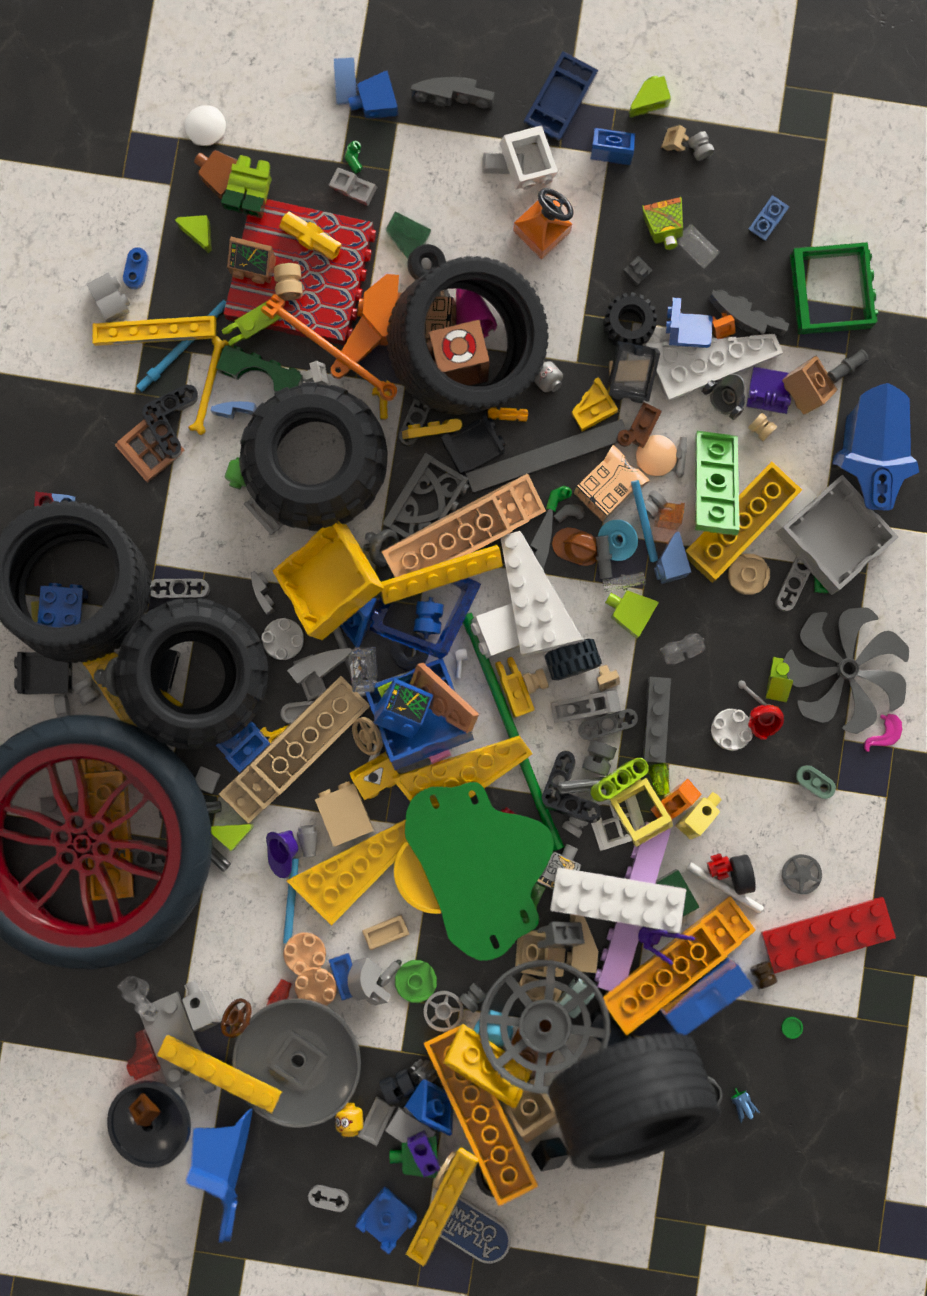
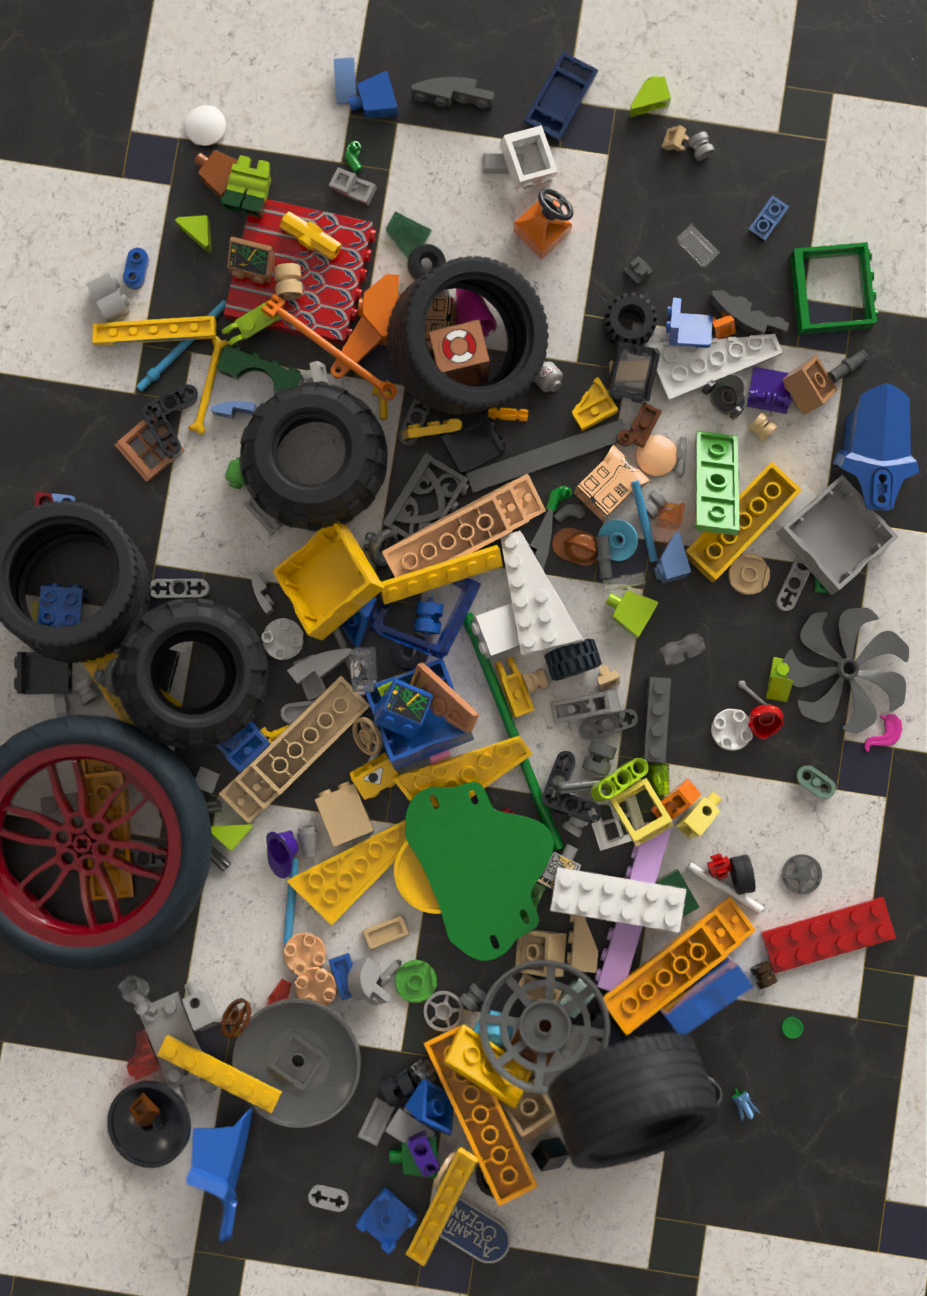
(349, 1120): yellow head -> none
(461, 654): white hand -> none
(561, 935): dark grey hinge -> none
(613, 146): blue slope -> none
(653, 936): dark purple plant -> none
(665, 221): torso -> none

